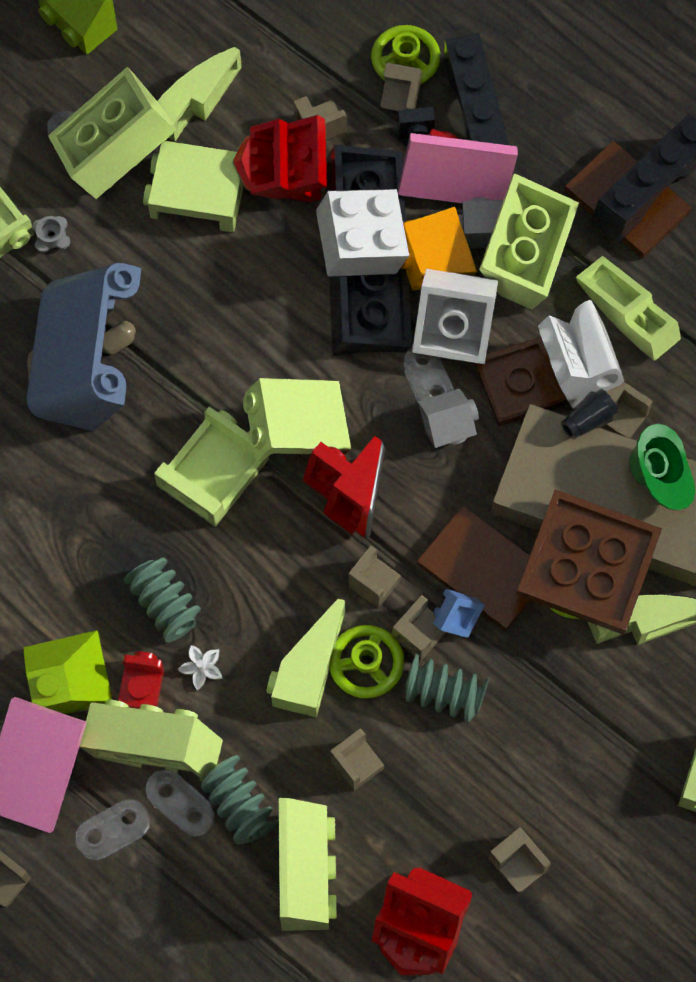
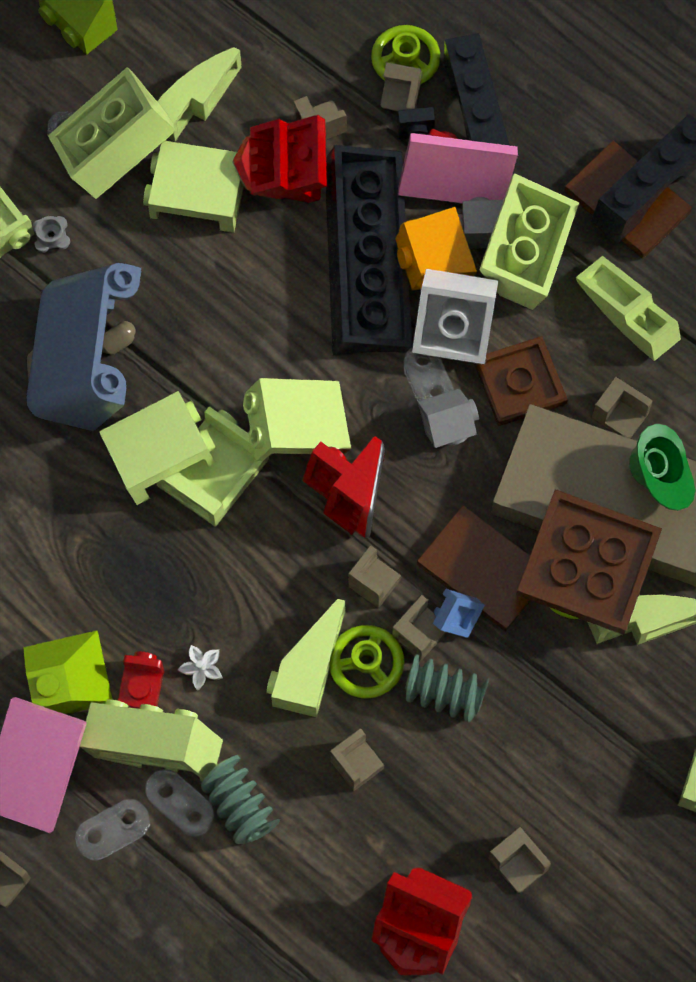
(157, 444): none -> yellowish green panel
(163, 599): sand green piece -> none
(305, 865): yellowish green slope -> none
(362, 232): white brick -> none
(581, 353): white piece -> none
(591, 413): black cone -> none

